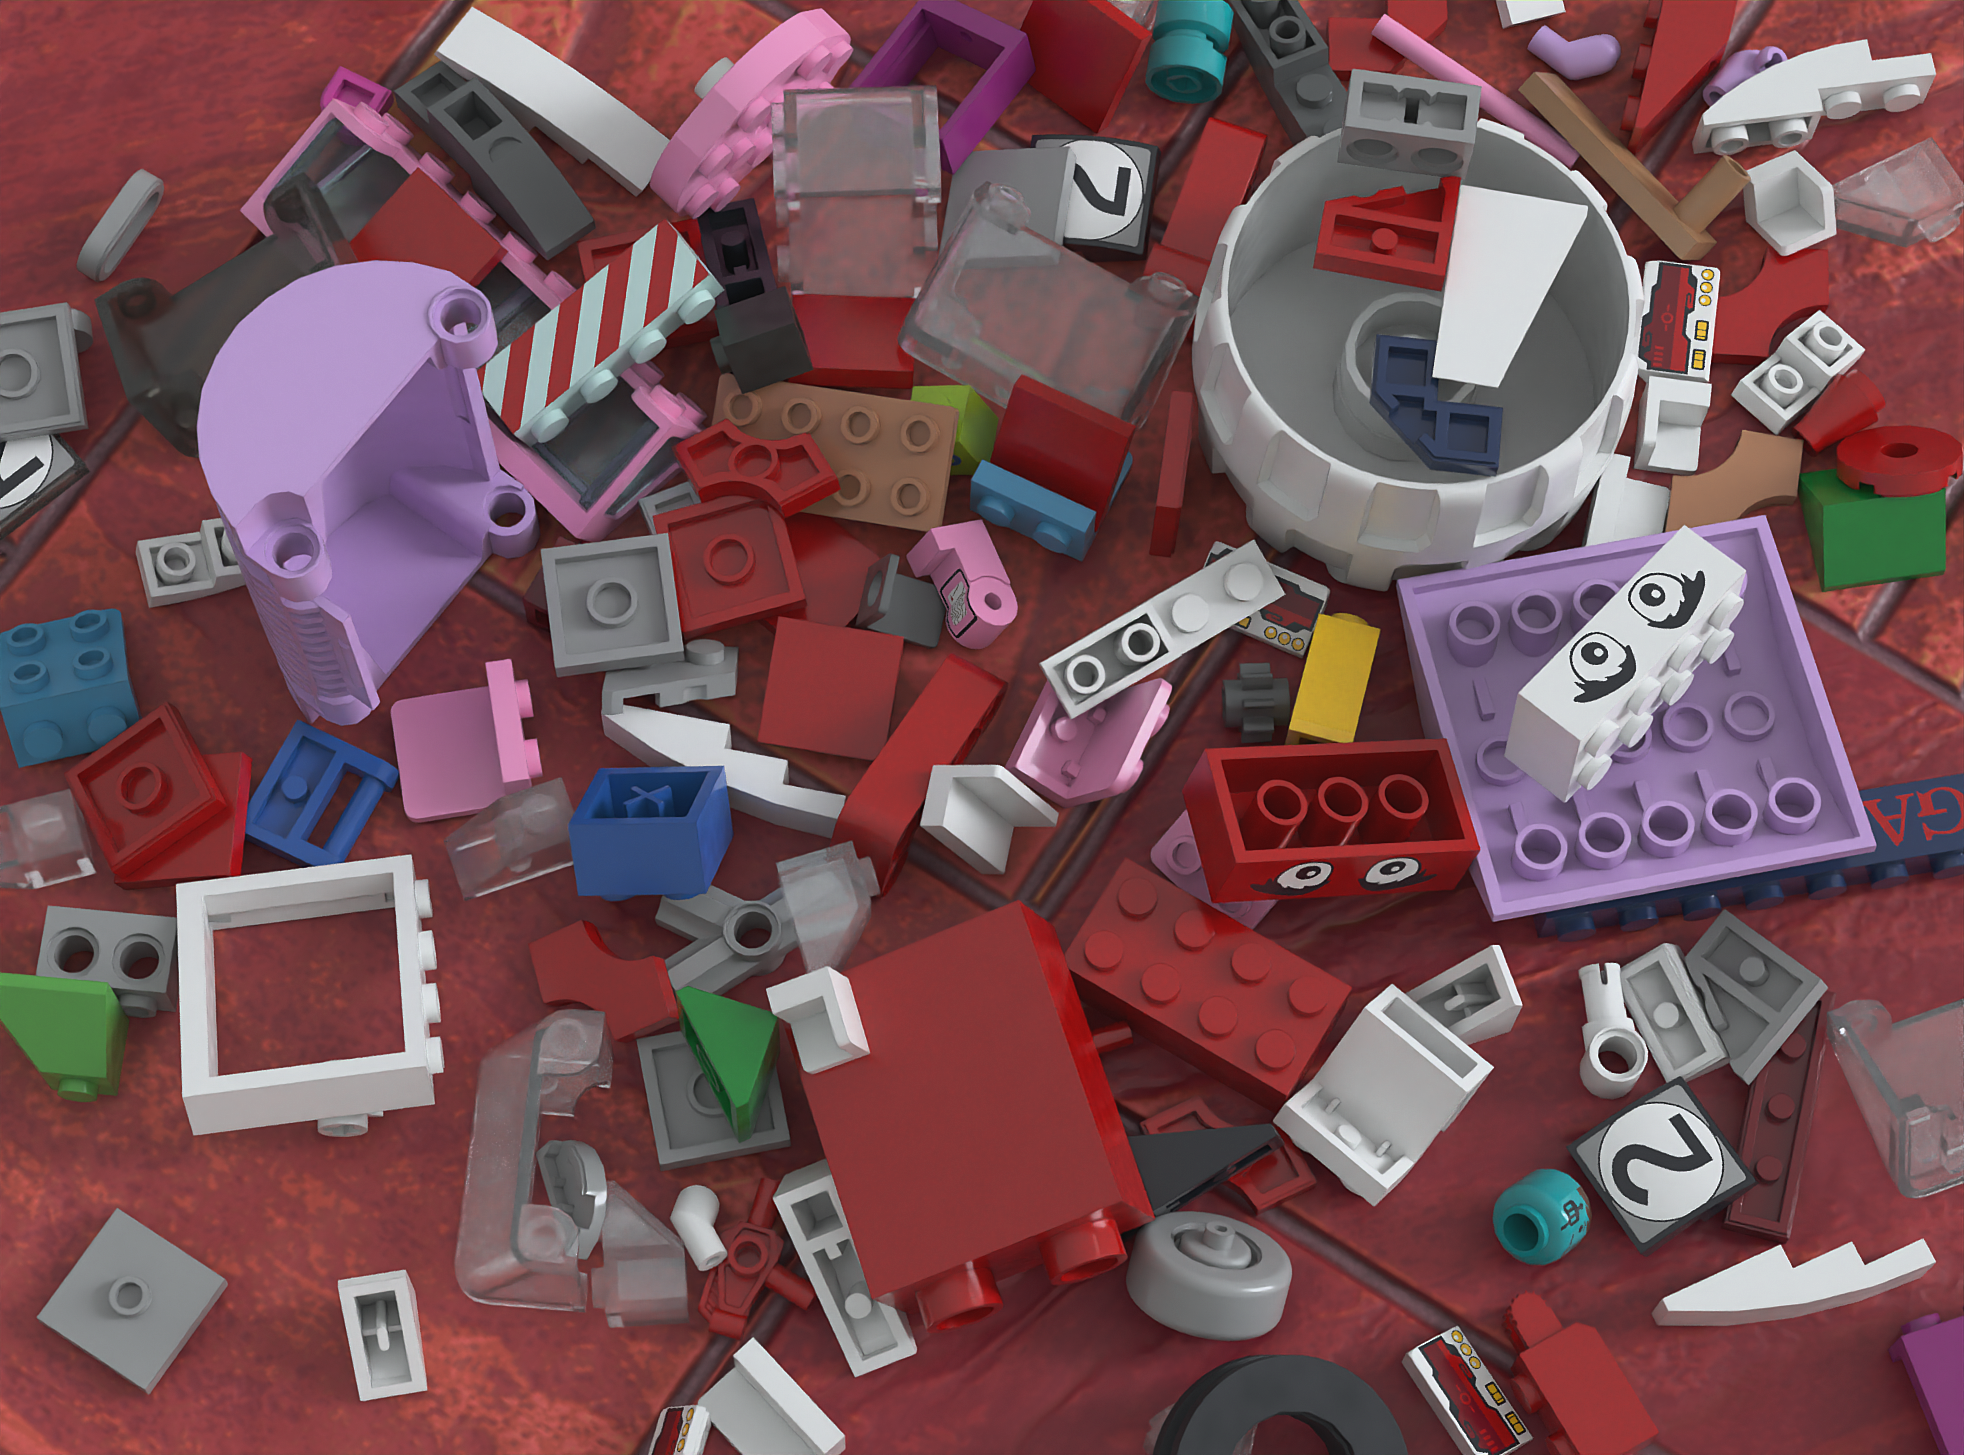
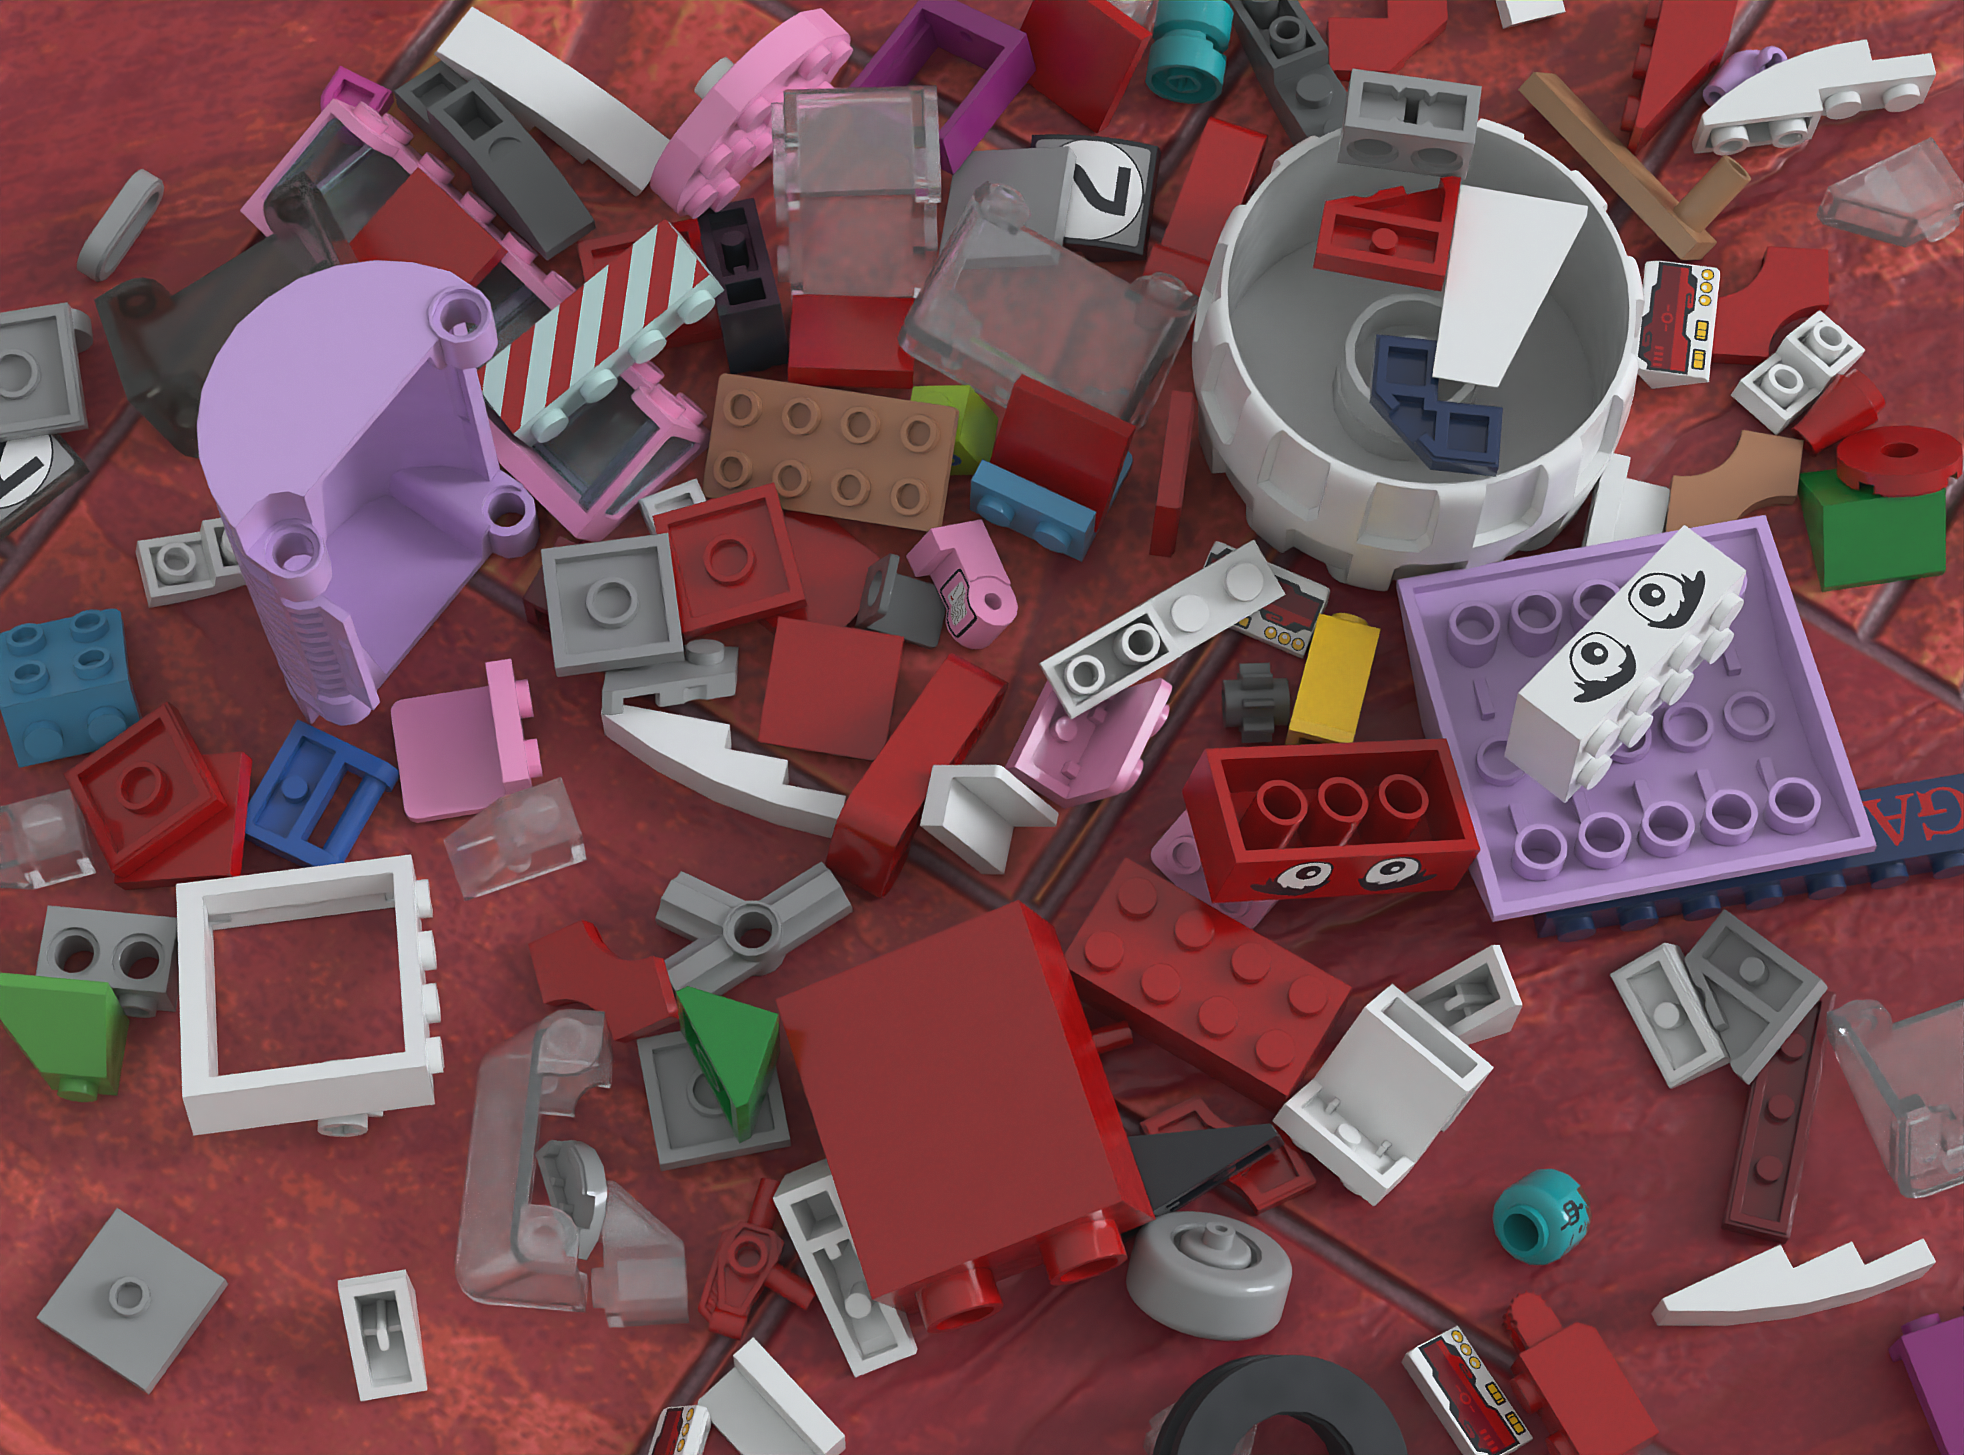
(651, 832): blue brick -> none
(694, 1221): white arm -> none
(761, 341): pearl dark grey brick -> none
(781, 472): red tile -> none
(821, 1018): white panel -> none
(828, 902): clear slope -> none
(1491, 99): bright pink bar -> none
(1576, 58): lavender arm -> none
(1608, 1031): white pin -> none
(1662, 1165): slope -> none
(1671, 425): white panel -> none
(1789, 203): white panel -> none

